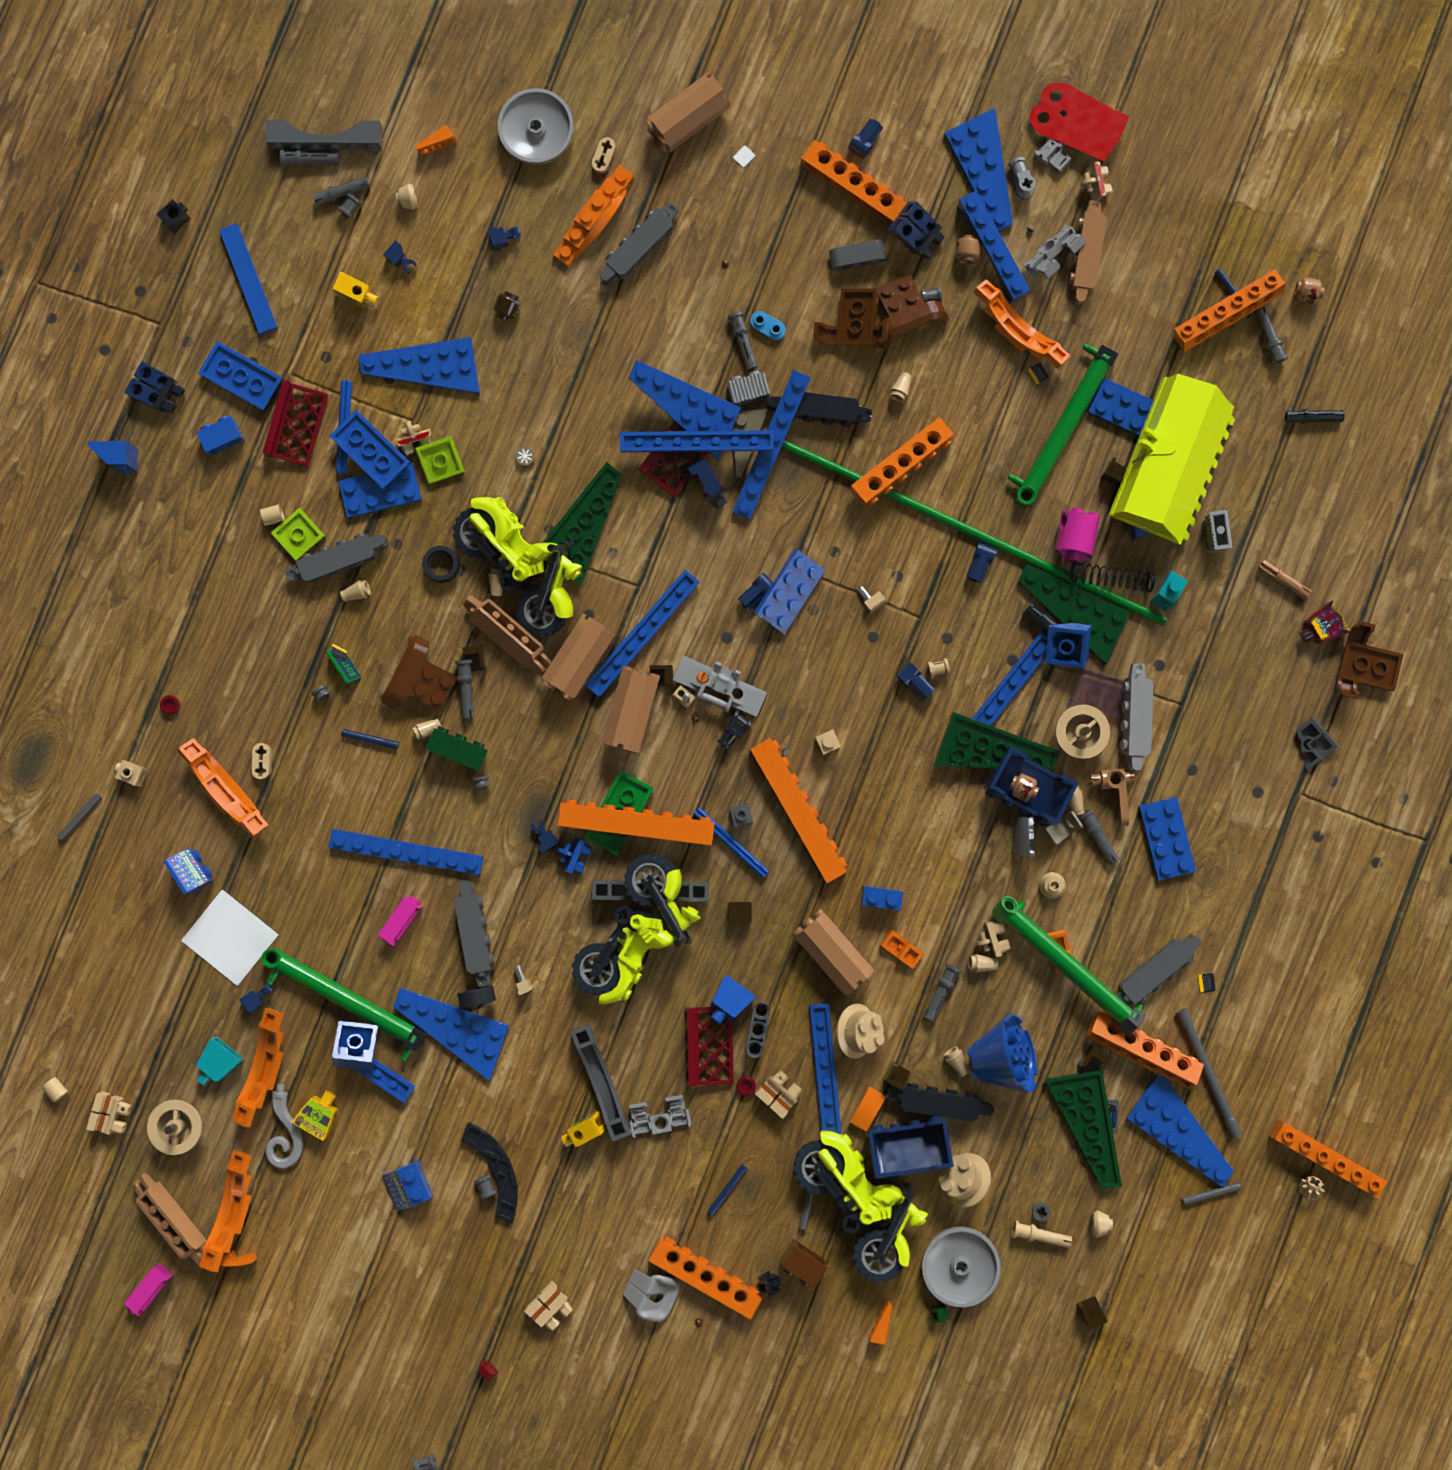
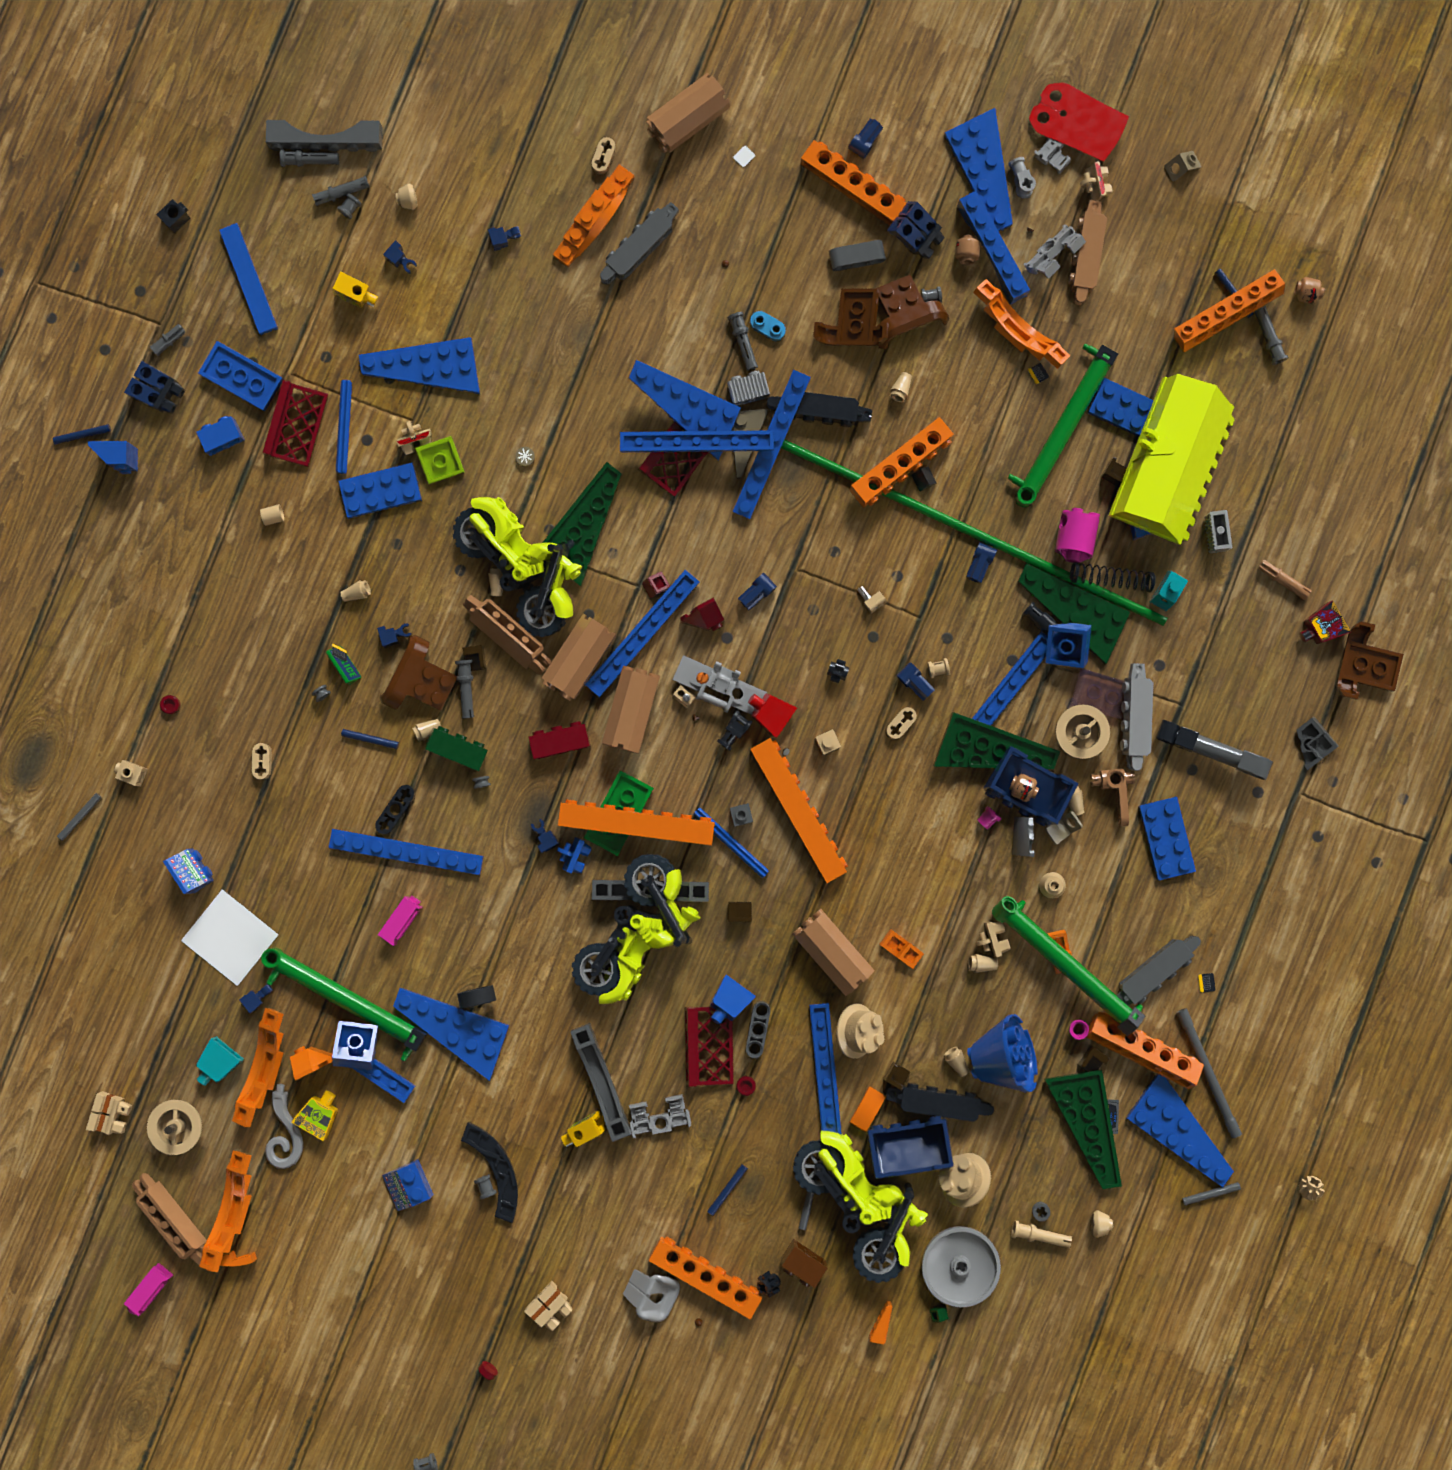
(54, 1090): tan beam -> none
(81, 434): none -> dark blue bar
(167, 339): none -> dark grey axle
(222, 788): orange piece -> none
(298, 534): lime tile -> none
(308, 1060): none -> orange slope
(336, 559): dark grey hinge -> none
(370, 449): blue plate -> none
(389, 636): none -> dark blue piece
(391, 824): none -> black beam
(437, 140): orange slope -> none
(455, 564): black tyre -> none
(473, 934): dark grey hinge -> none
(507, 306): dark brown head -> none
(524, 984): tan piece -> none
(535, 126): light grey dish -> none
(559, 740): none -> dark red brick
(655, 584): none -> dark red slope
(665, 673): dark brown panel -> none
(705, 616): none -> dark red slope
(708, 482): dark blue hips -> none
(771, 713): none -> red torso
(785, 1098): tan hips -> none
(789, 591): blue plate -> none
(838, 671): none -> black gear
(881, 898): blue brick -> none
(897, 720): none -> tan beam
(923, 478): none -> black slope
(946, 983): dark grey pin -> none
(988, 818): none -> dark pink piece
(1085, 1029): none -> dark pink piece
(1092, 1312): dark brown panel -> none
(1094, 828): dark grey pin -> none
(1187, 161): none -> dark tan bracket
(1193, 742): none -> dark grey piece
(1314, 416): black pin -> none
(1328, 1158): orange brick -> none

